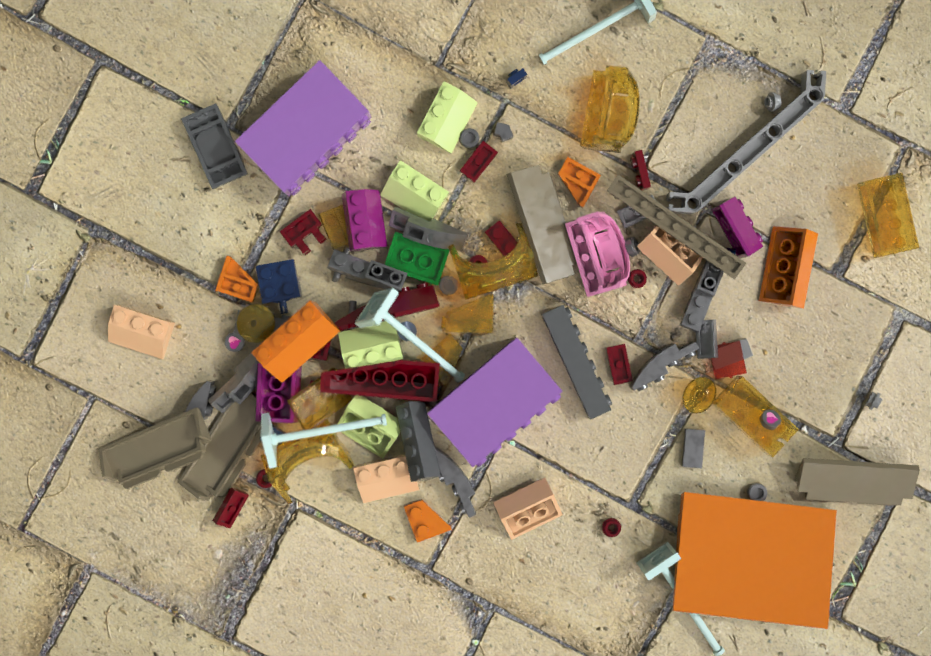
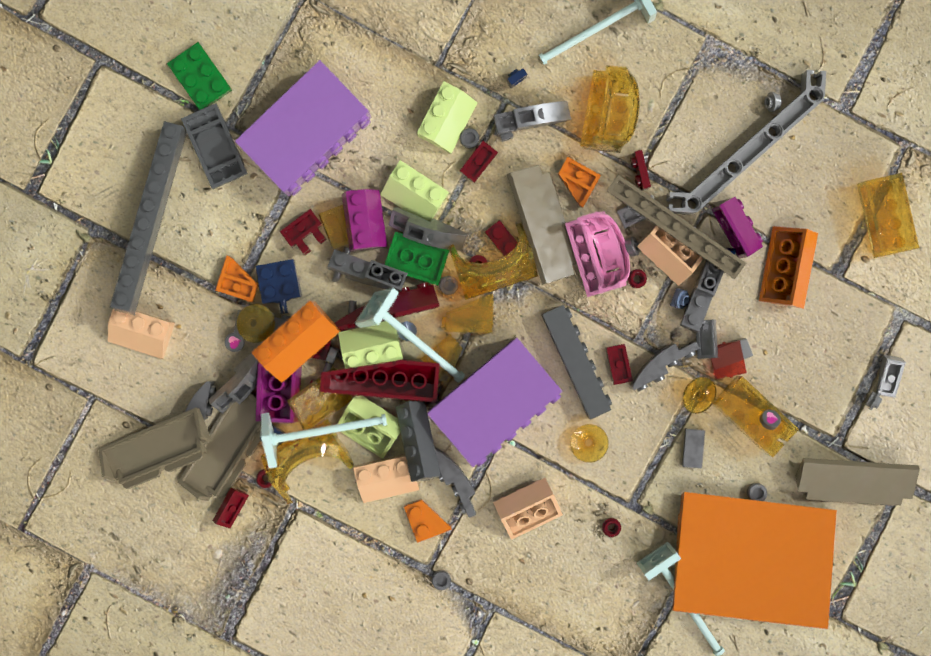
(148, 218): none -> dark grey brick
(199, 76): none -> green plate
(331, 357): none -> flat silver bar
(441, 579): none -> flat silver tile
(532, 116): none -> flat silver slope
(596, 449): none -> clear yellow dish
(680, 299): none -> sand blue plate
(890, 375): none -> light grey slope

